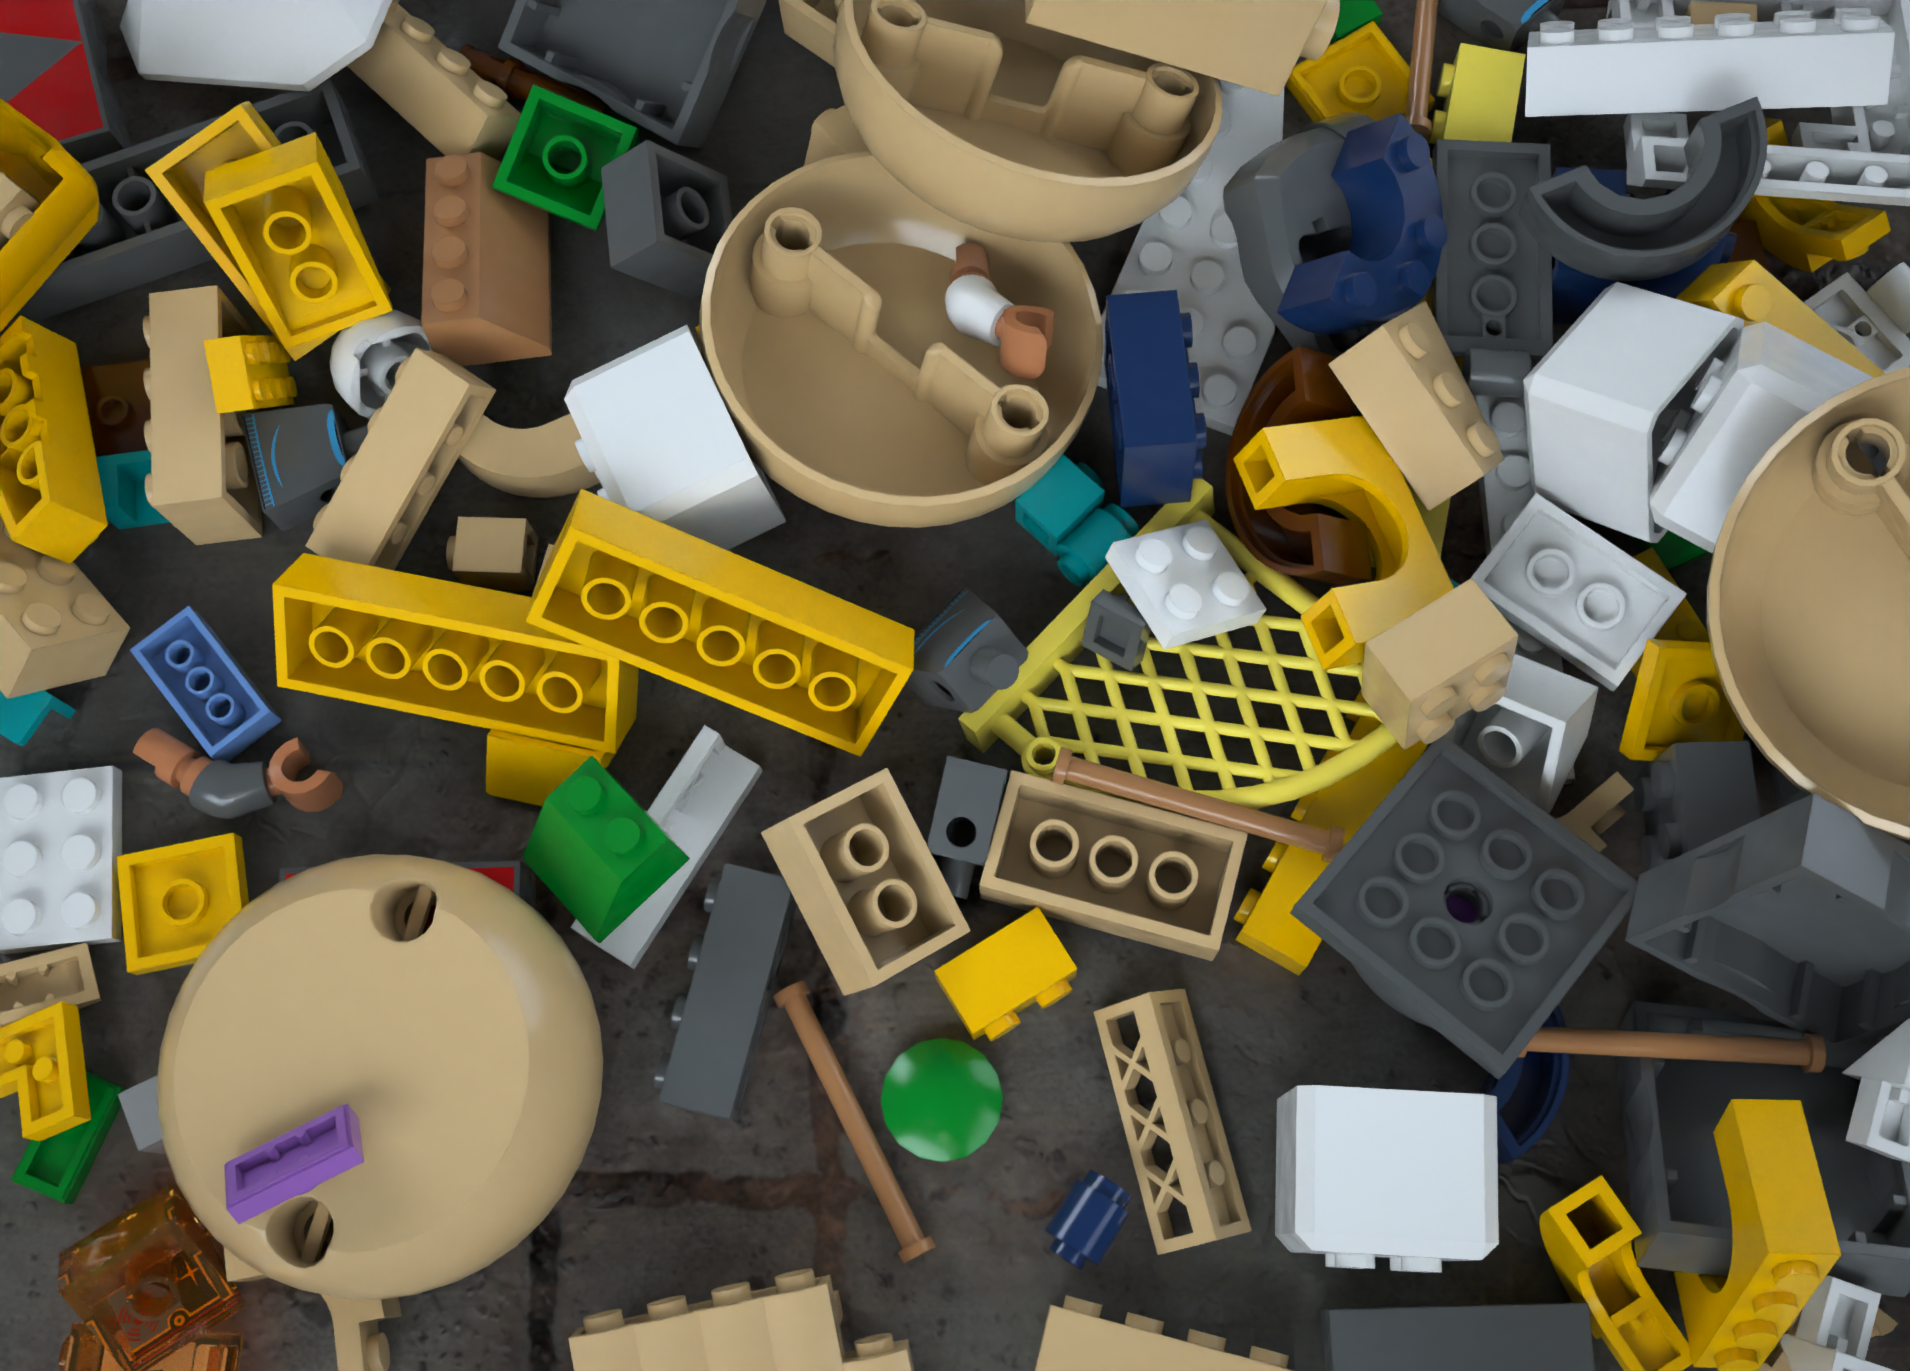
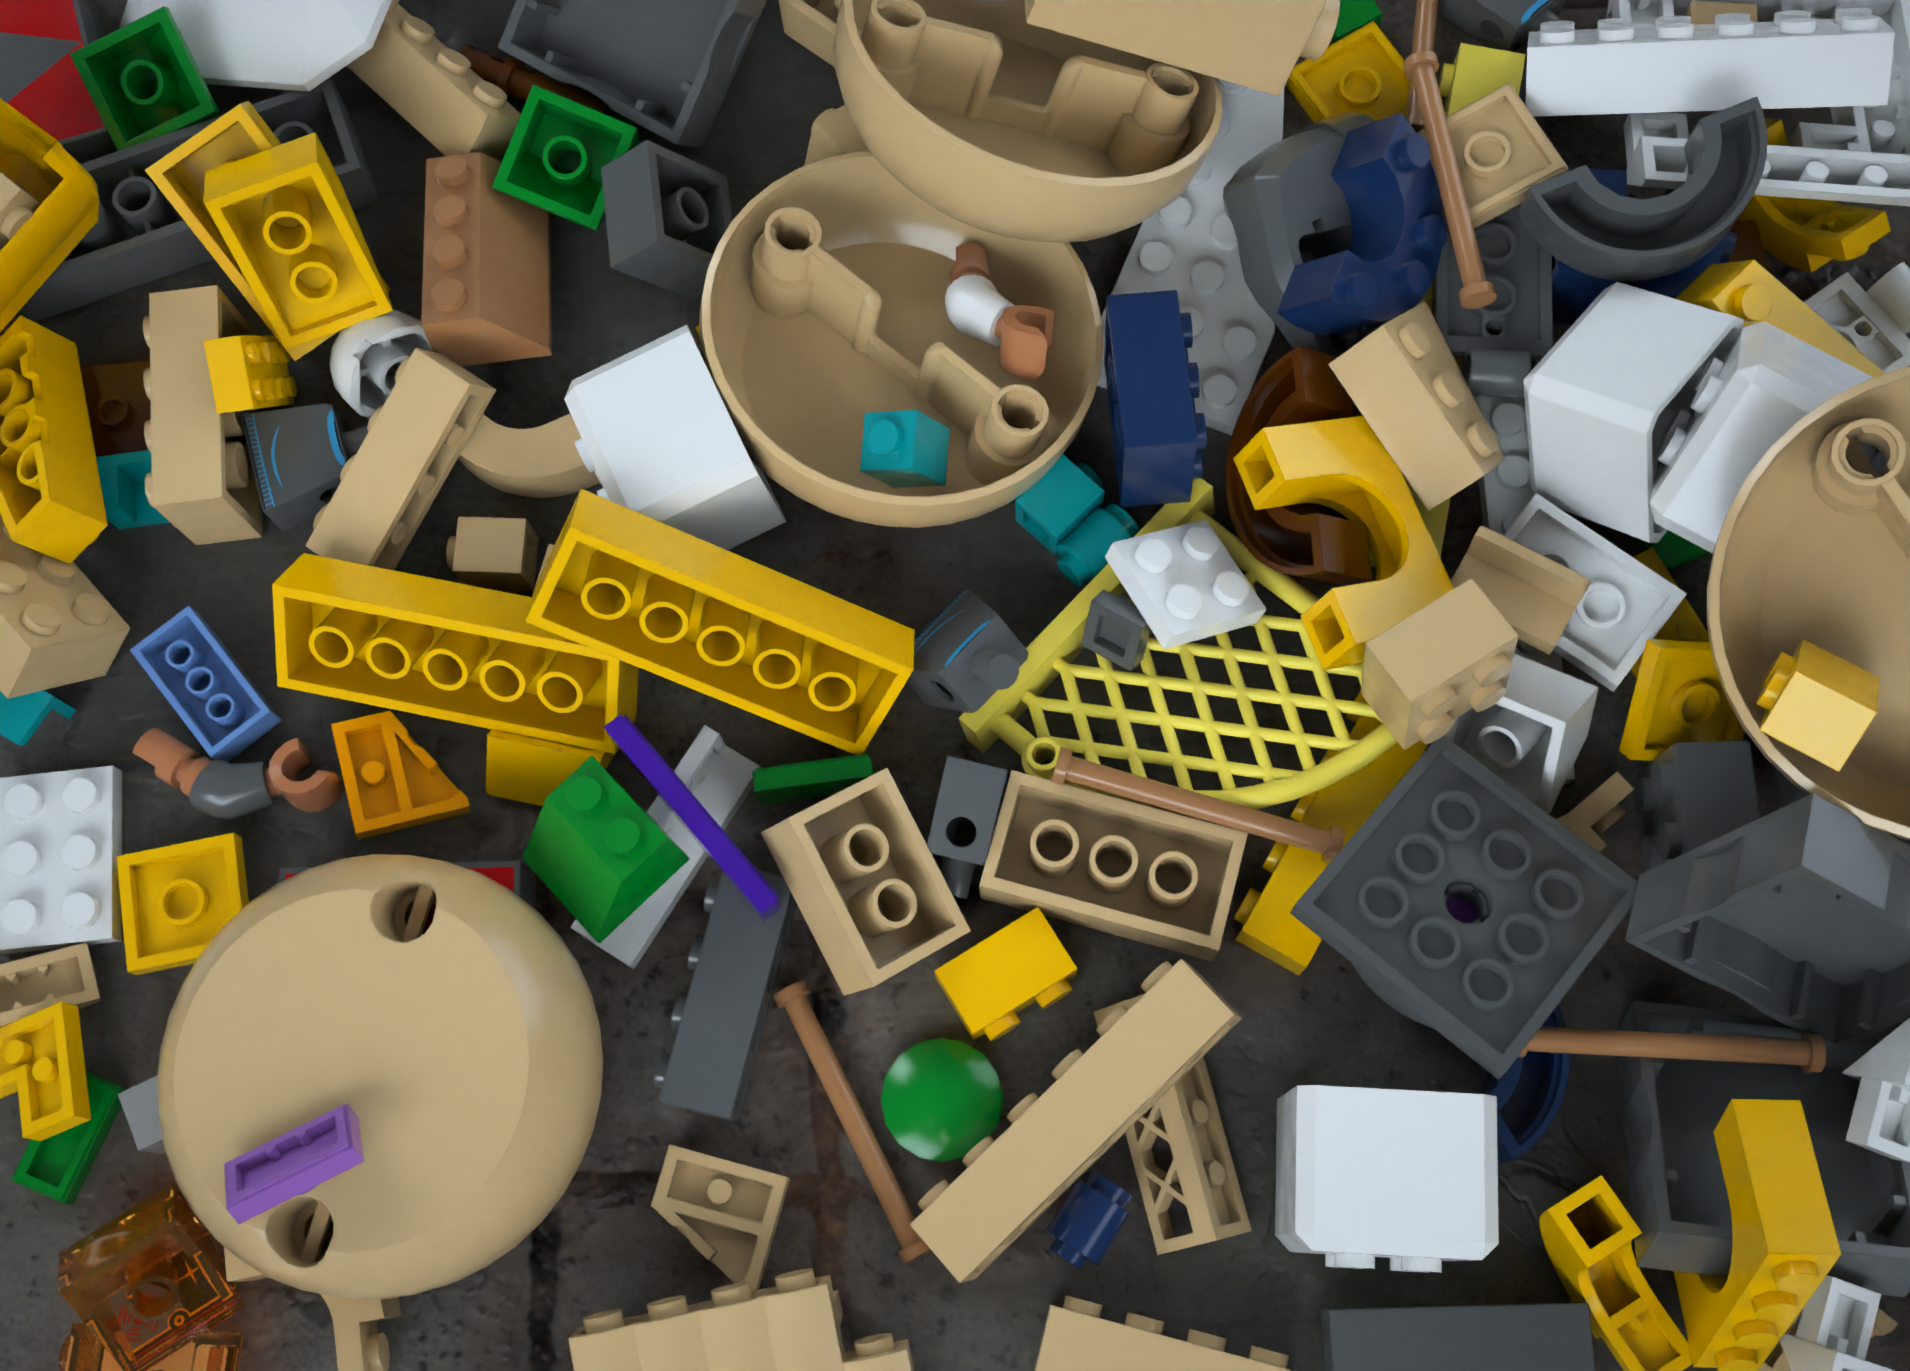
(144, 80): none -> green slope
(391, 777): none -> light orange wing
(693, 816): none -> dark purple tile
(722, 1210): none -> tan wing
(810, 778): none -> green tile
(904, 449): none -> teal brick
(1073, 1120): none -> tan brick
(1476, 289): none -> medium nougat bar
(1499, 153): none -> tan tile
(1524, 586): none -> tan panel
(1818, 703): none -> yellow brick

